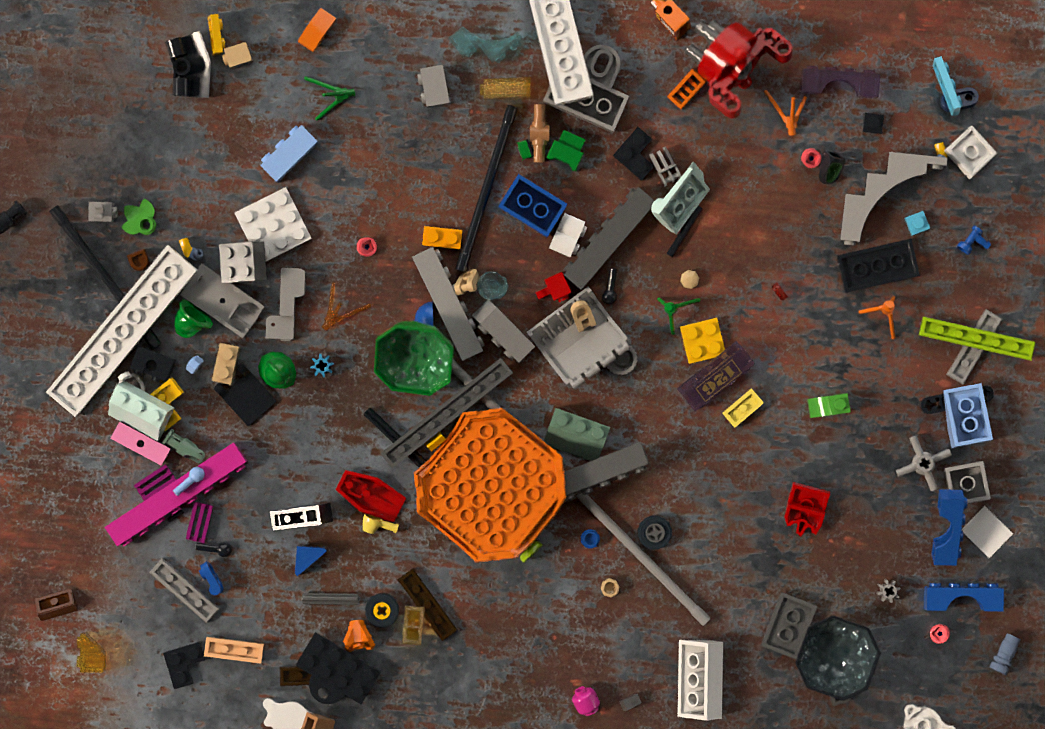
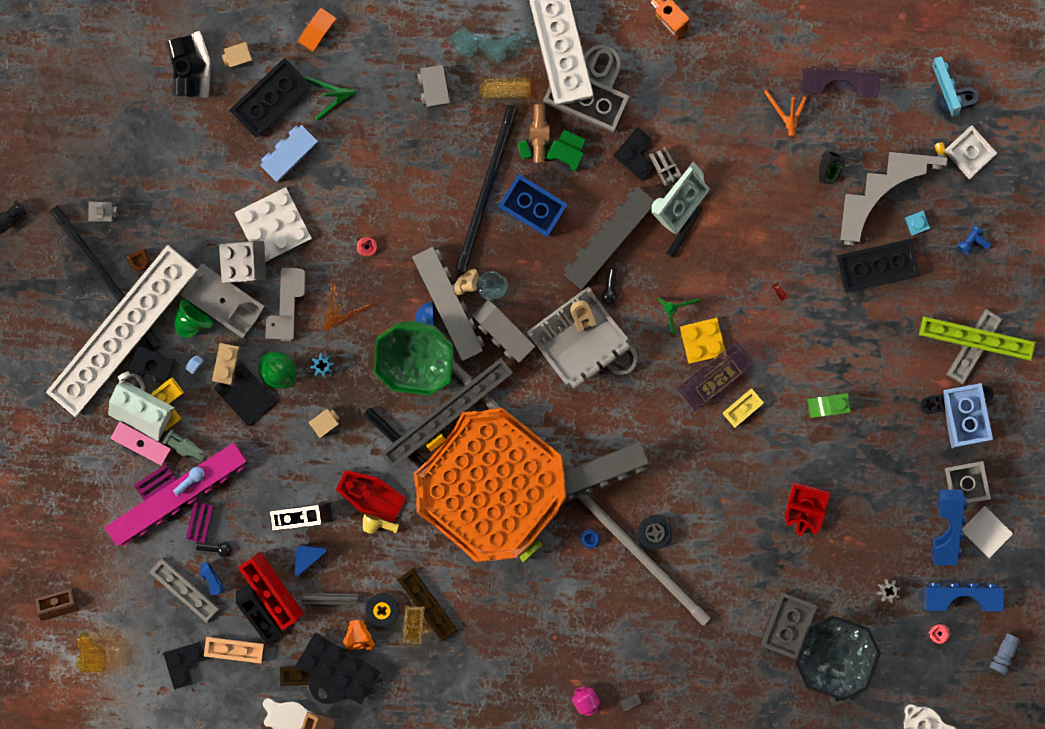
(138, 216): bright green plate -> none
(190, 252): arm -> none
(215, 25): yellow plate -> none
(257, 614): none -> black slope
(270, 97): none -> black plate
(271, 590): none -> red brick
(324, 422): none -> tan brick
(442, 237): light orange plate -> none
(556, 287): red brick -> none
(567, 235): white brick -> none
(576, 435): sand green slope -> none
(609, 587): tan tile -> none
(675, 100): orange slope -> none
(689, 279): tan tile -> none
(700, 679): white slope -> none
(732, 58): red piece -> none
(811, 158): coral tile -> none
(873, 123): black plate -> none
(886, 309): orange plant -> none
(915, 466): light grey bar -> none

